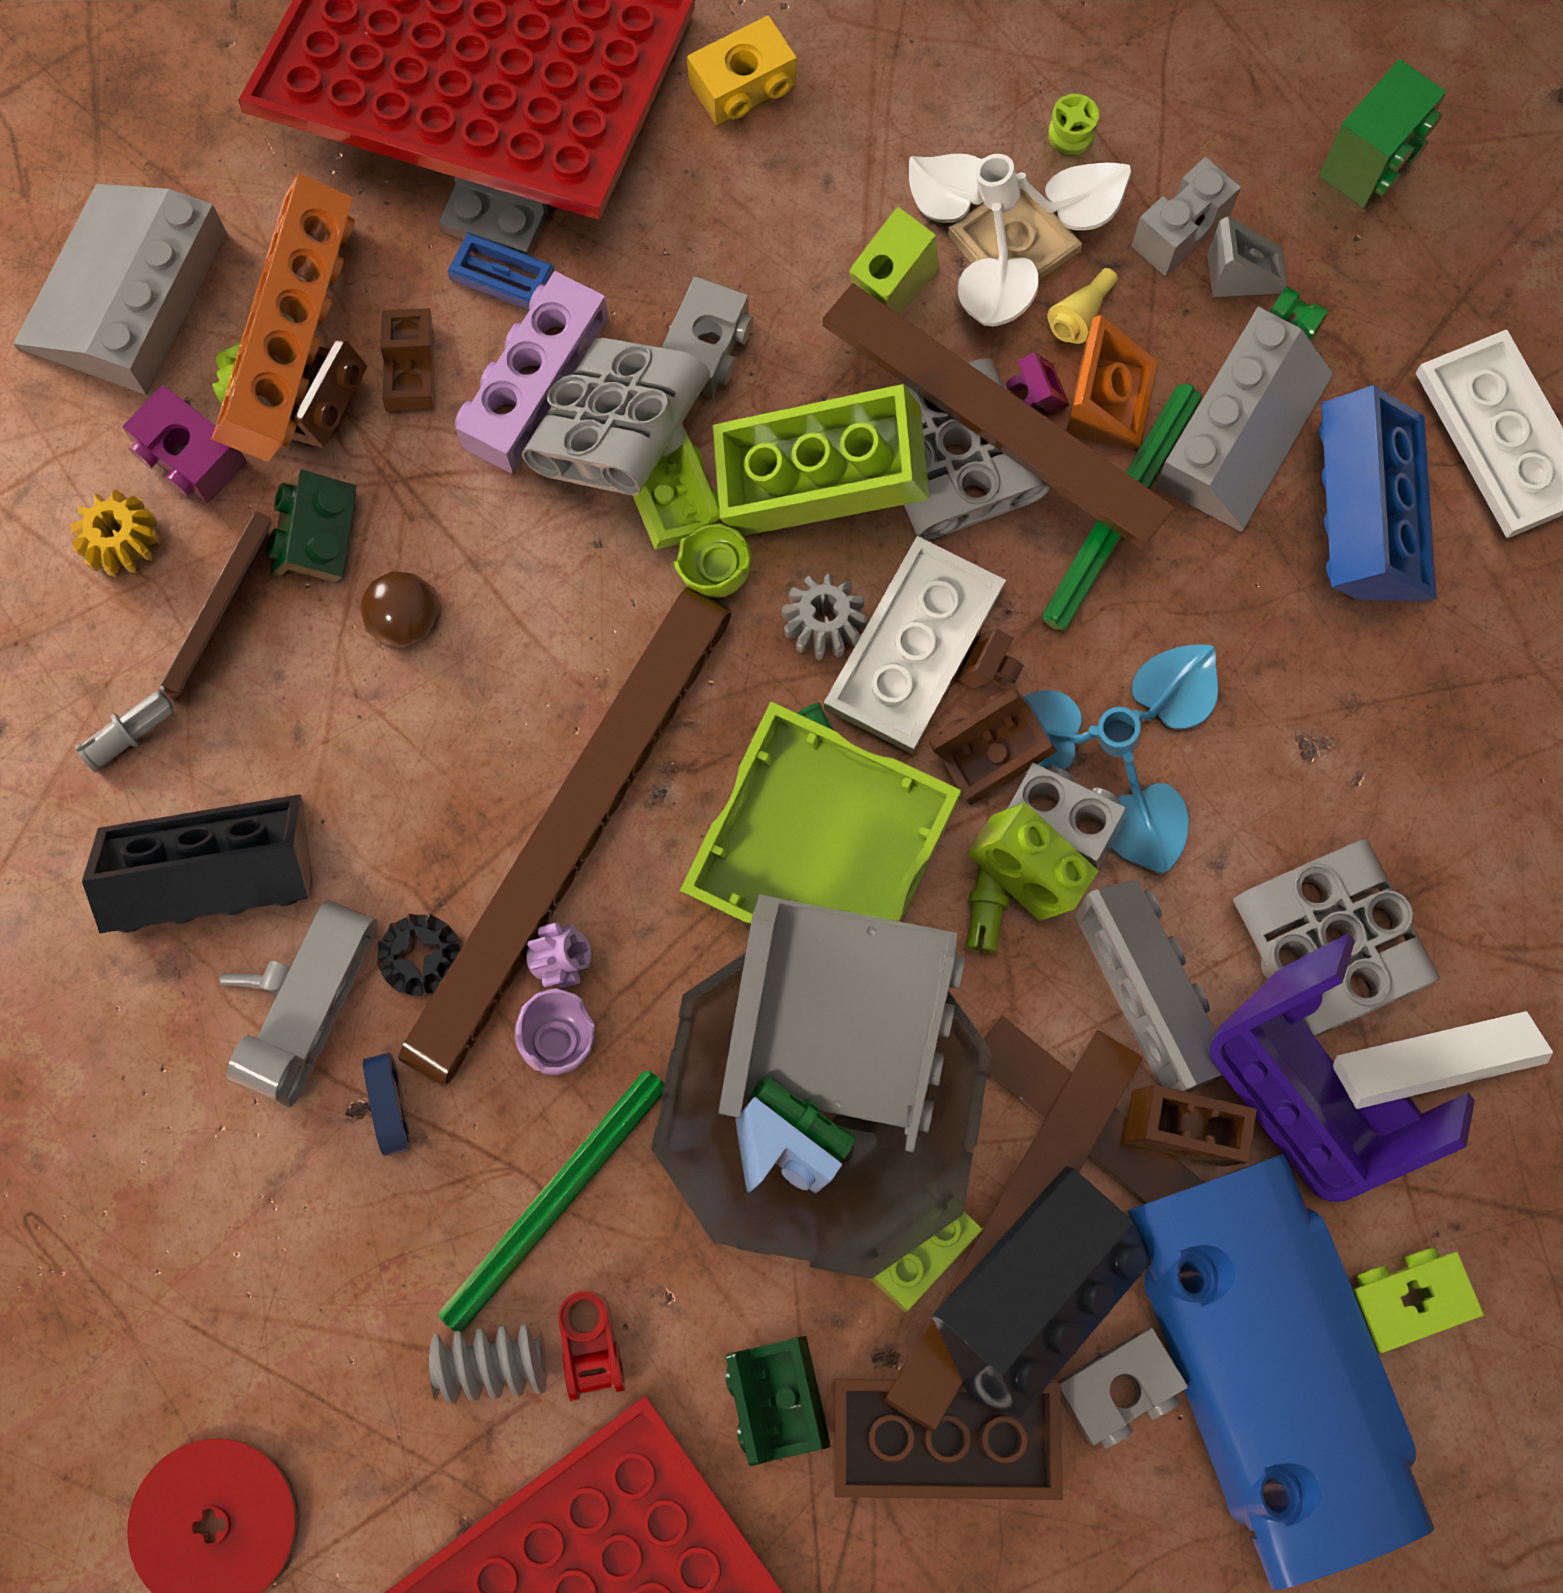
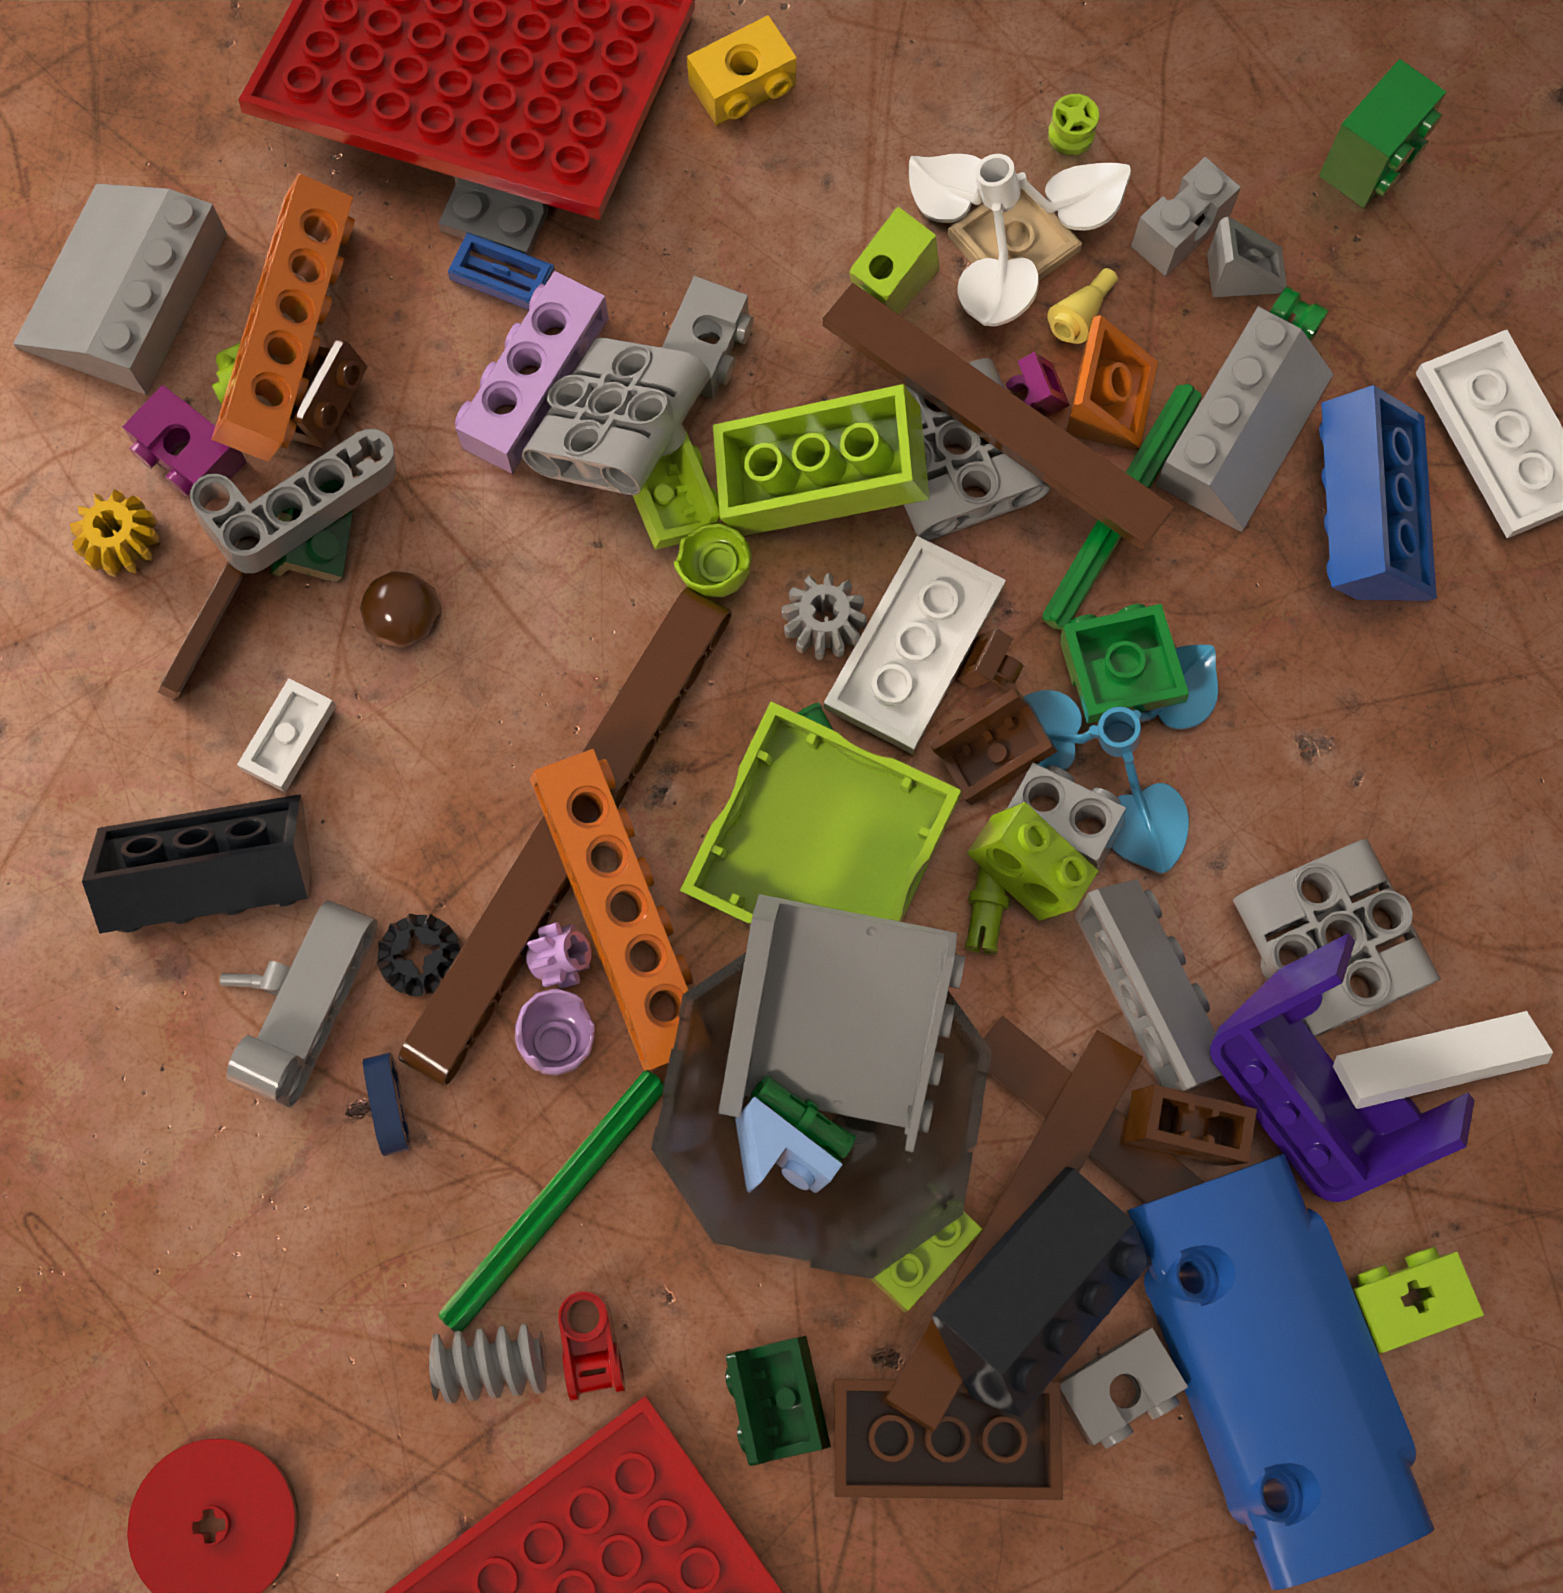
(124, 731): light grey axle -> none
(286, 735): none -> white plate
(299, 492): none -> light grey beam
(407, 359): reddish brown slope -> none
(592, 779): none -> orange brick
(1123, 661): none -> green plate

